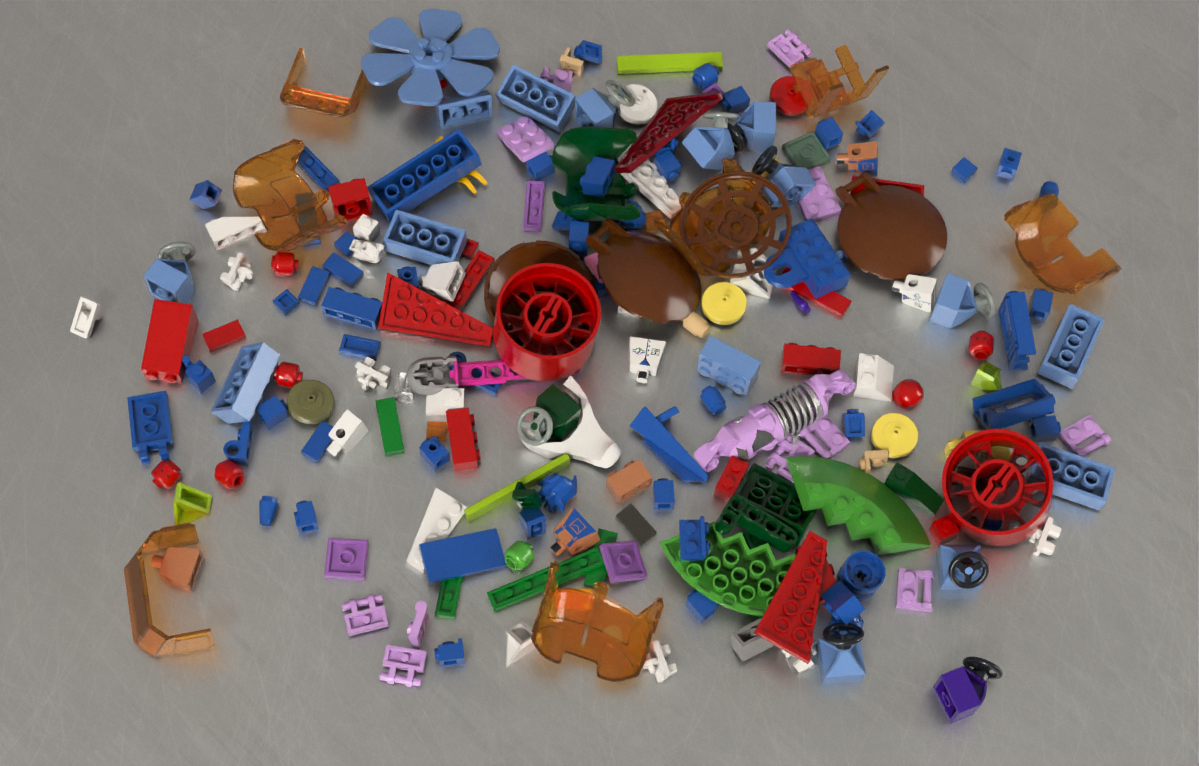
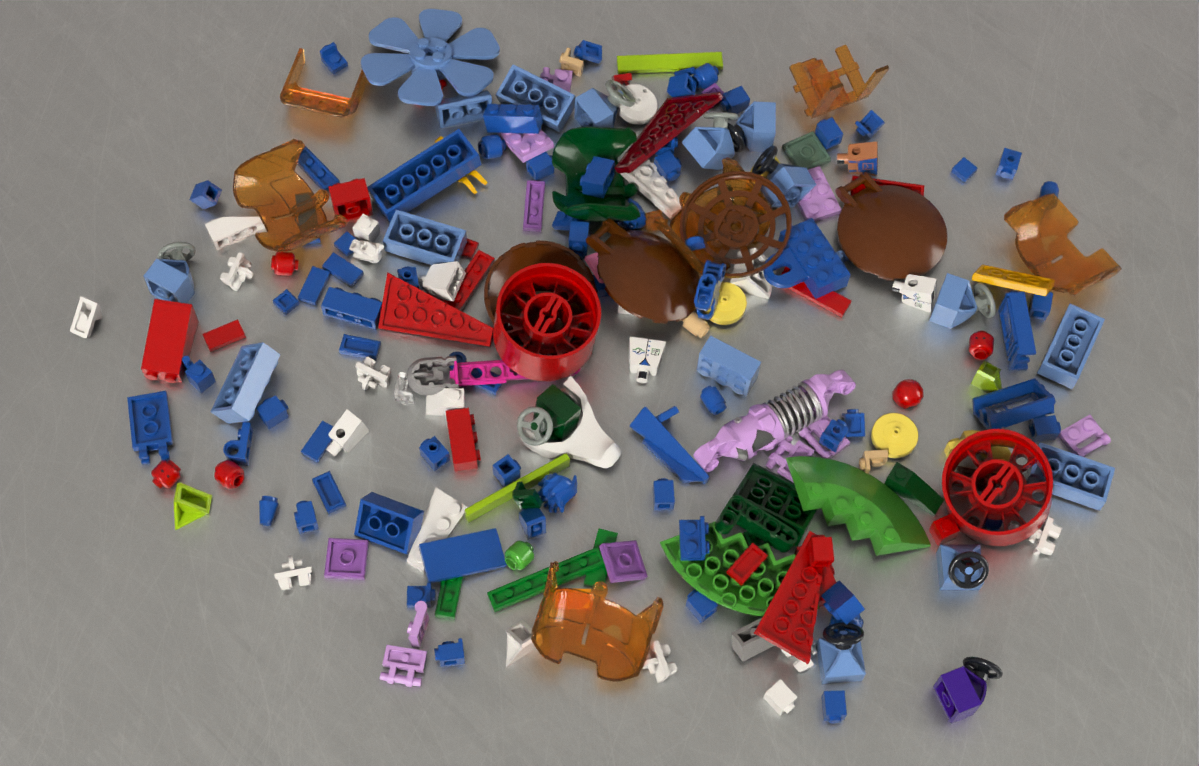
(143, 631): clear orange piece -> none
(179, 566): nougat torso -> none
(284, 578): none -> white hips
(287, 374): red head -> none
(310, 401): olive wheel -> none
(329, 492): none -> blue tile
(332, 58): none -> blue bracket
(365, 620): lavender plate -> none
(388, 522): none -> blue slope
(389, 426): green tile -> none
(420, 593): none -> blue bracket
(437, 429): clear orange tile -> none
(491, 146): none -> blue head
(506, 470): none -> blue brick
(513, 118): none -> blue brick
(574, 534): torso -> none
(622, 78): none -> red tile
(628, 481): nougat brick -> none
(636, 524): clear smoke tile -> none
(682, 83): none -> blue brick
(695, 243): none -> blue tile
(708, 288): none -> blue piece
(731, 478): red brick -> none
(747, 564): none -> red tile
(780, 698): none -> white brick
(785, 51): lavender plate -> none
(785, 97): red wheel -> none
(801, 303): dark purple piece -> none
(809, 359): red brick -> none
(820, 551): none -> red brick
(831, 439): none -> blue brick
(834, 706): none -> blue brick
(866, 567): blue wheel -> none
(873, 378): white slope -> none
(908, 589): lavender plate -> none
(1013, 280): none -> yellow tile

